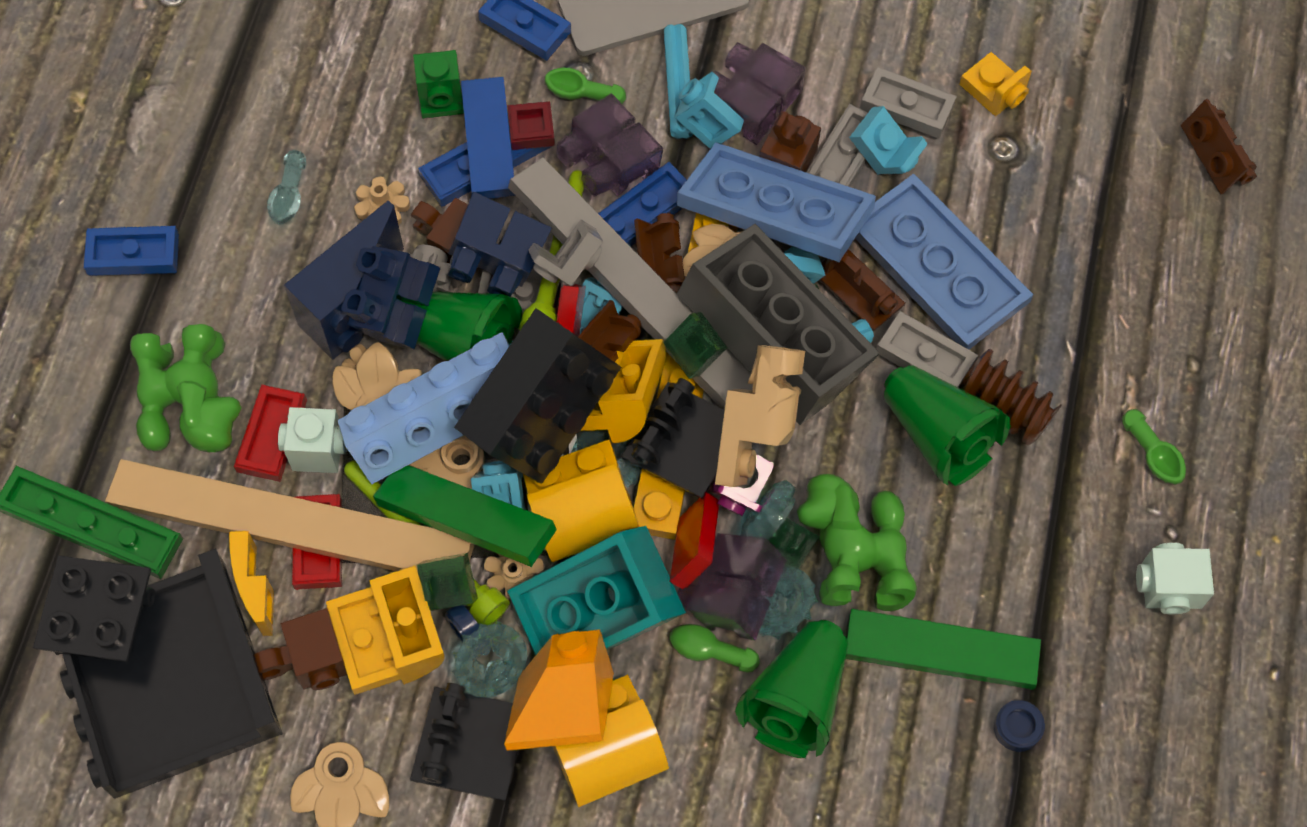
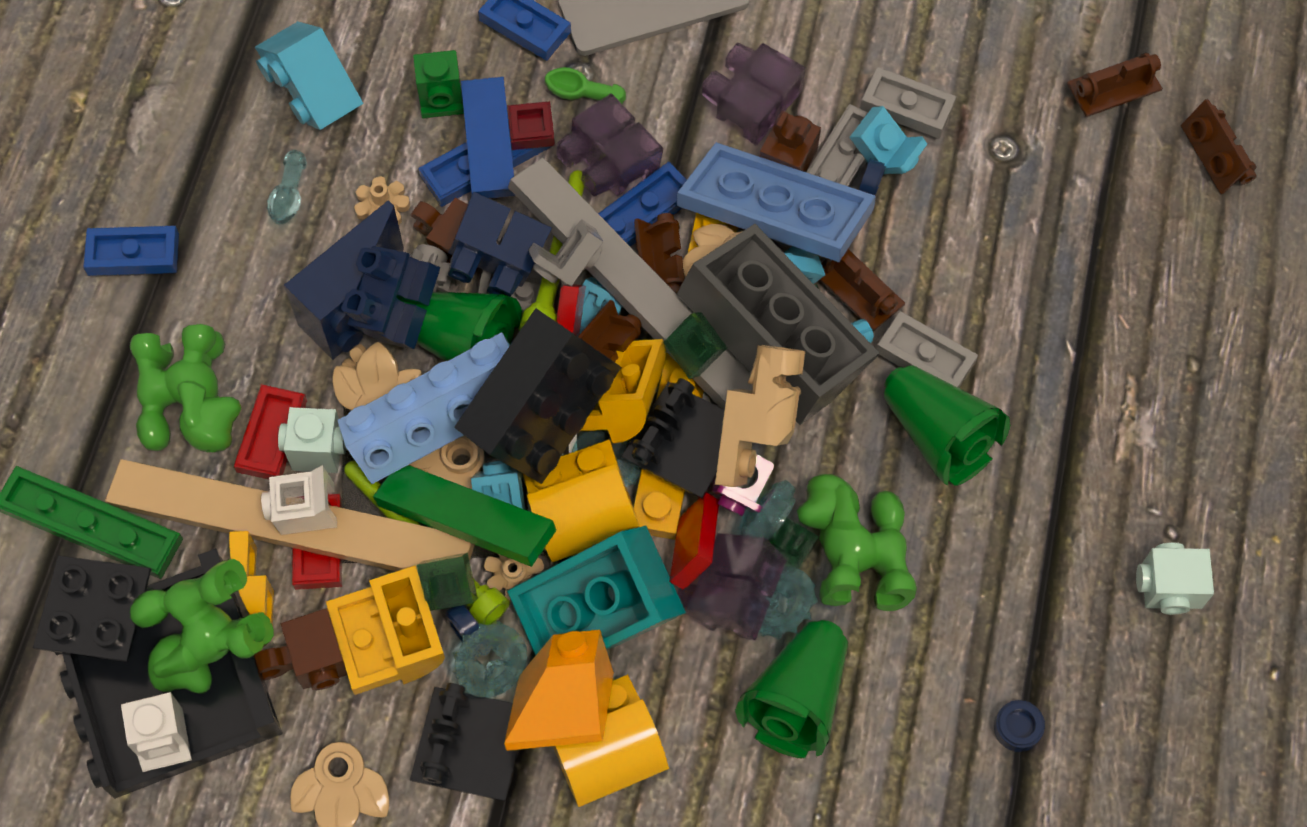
(156, 731): none -> white window
(207, 630): none -> bright green animal
(299, 502): none -> white window
(312, 73): none -> medium azure brick
(677, 74): medium azure axle -> none
(701, 645): bright green piece -> none
(706, 113): medium azure bracket -> none
(872, 177): none -> dark blue tile
(941, 263): medium blue plate -> none
(943, 649): green tile -> none
(996, 84): yellow bracket -> none
(1007, 394): reddish brown piece -> none
(1116, 84): none -> reddish brown hinge
(1161, 457): bright green piece -> none

